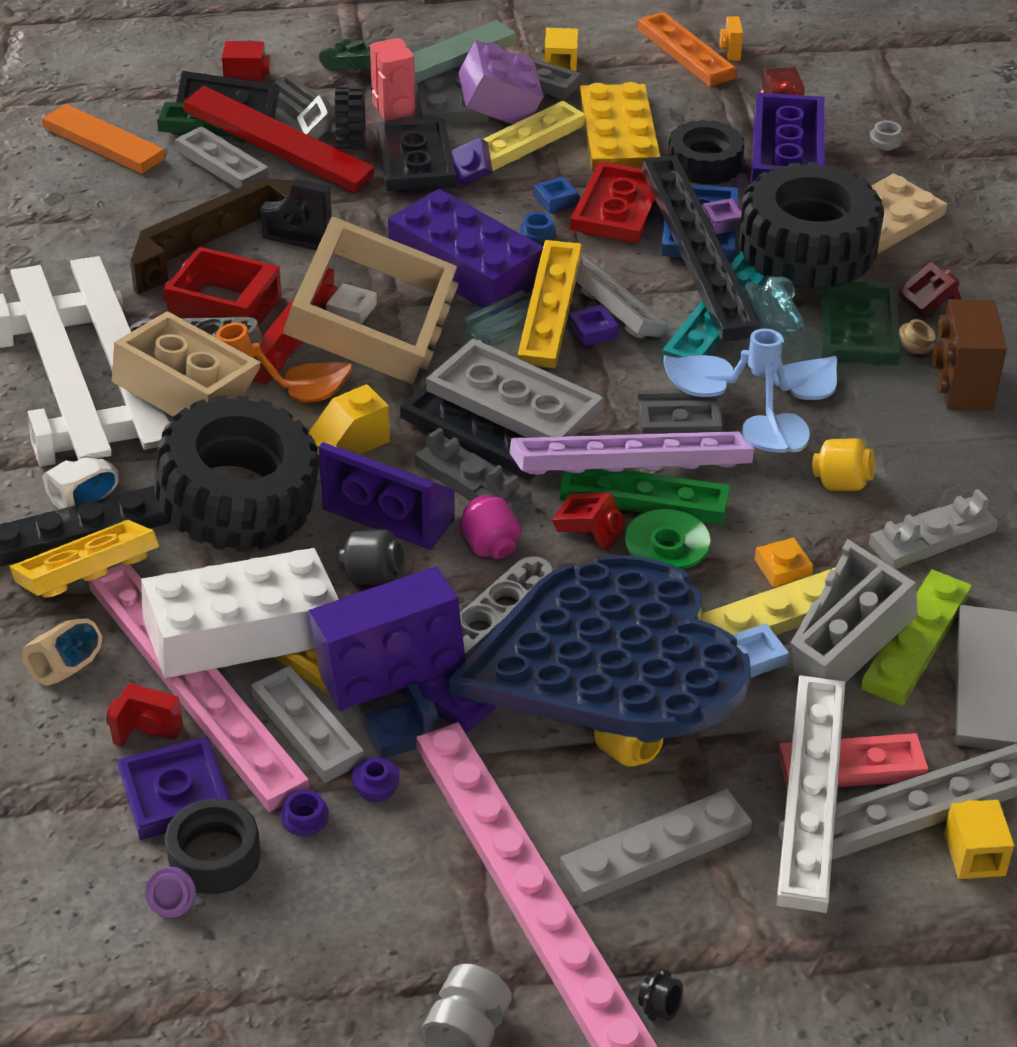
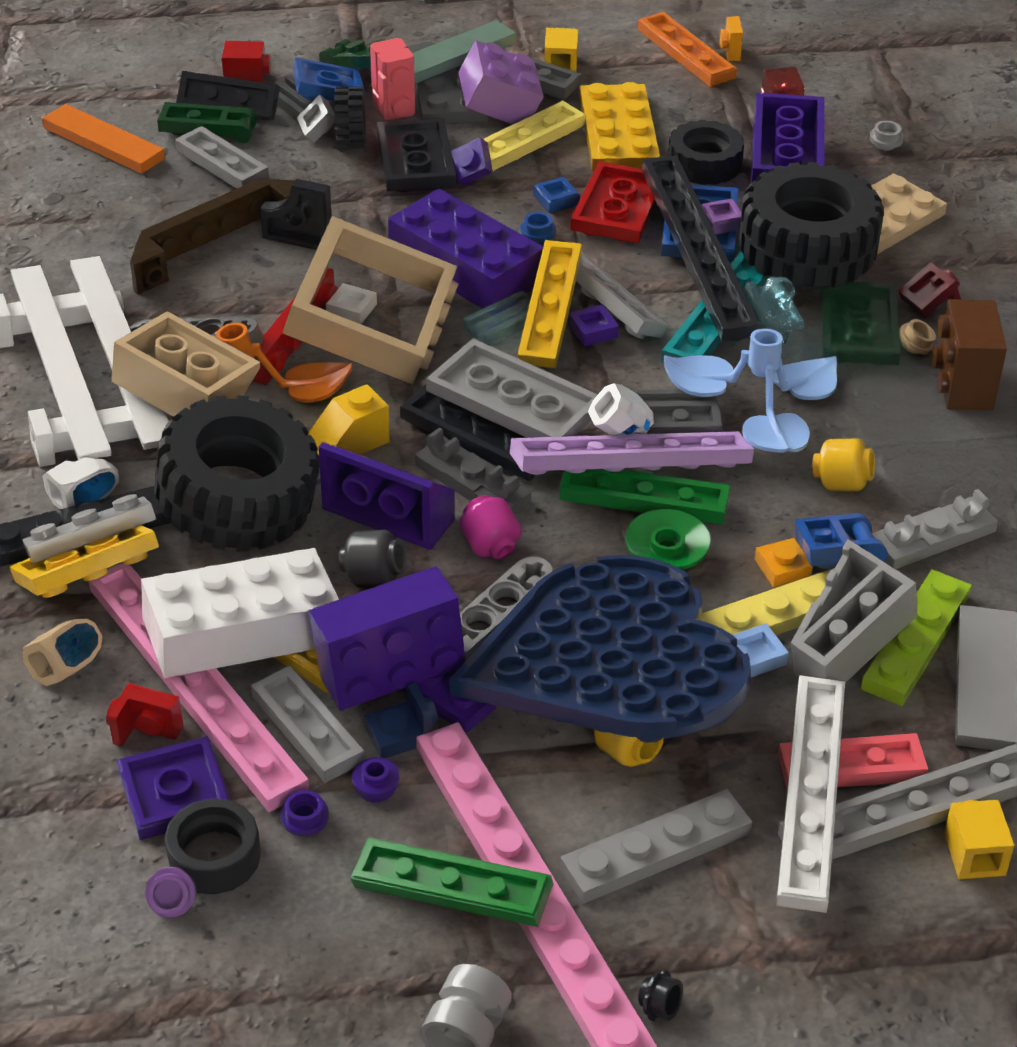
(88, 527): none -> light grey plate
(255, 279): red window -> none
(279, 139): red tile -> none
(323, 78): none -> blue plate
(453, 881): none -> green tile
(593, 514): red bracket -> none
(620, 411): none -> white rock
(825, 537): none -> blue plate

